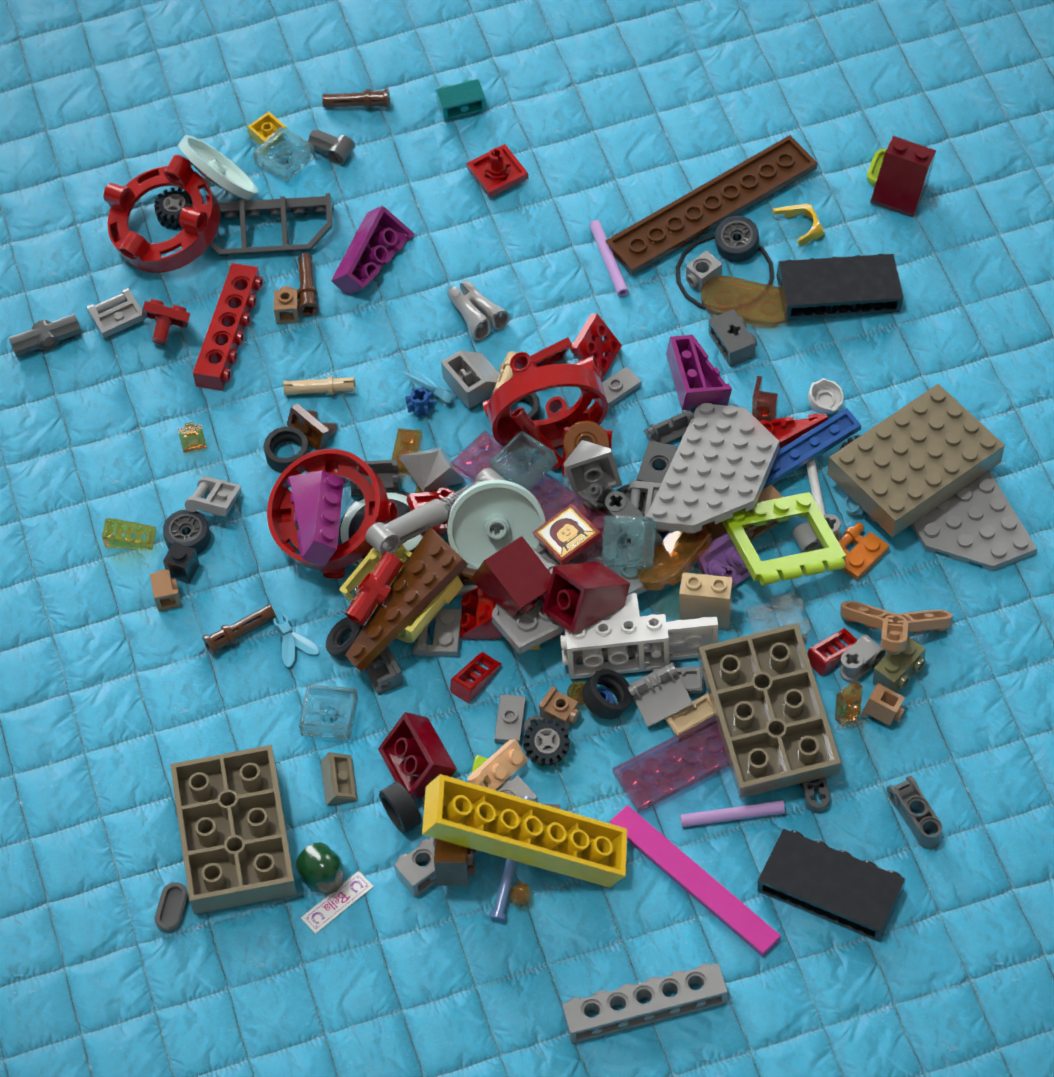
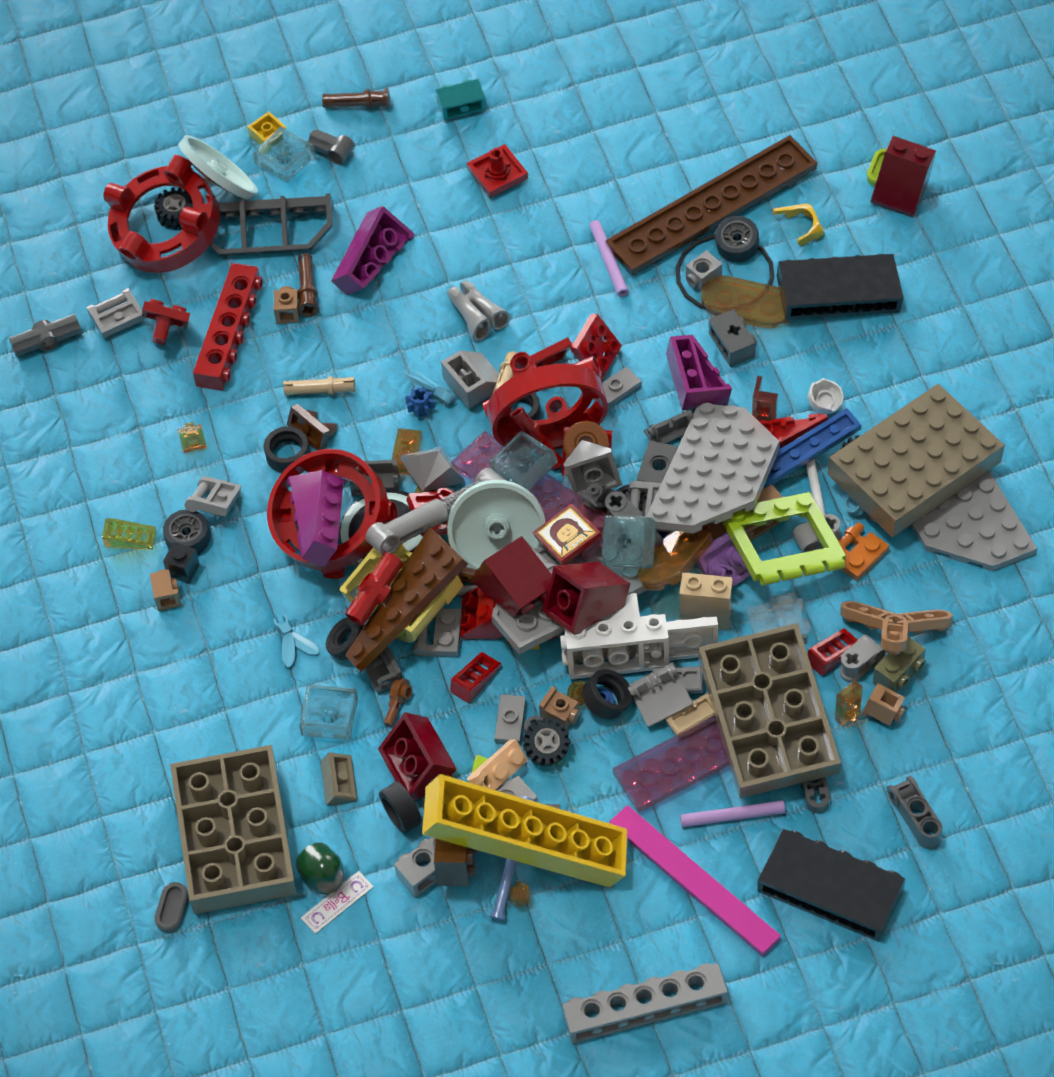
(226, 634): reddish brown pin -> none
(399, 693): none -> dark orange plate

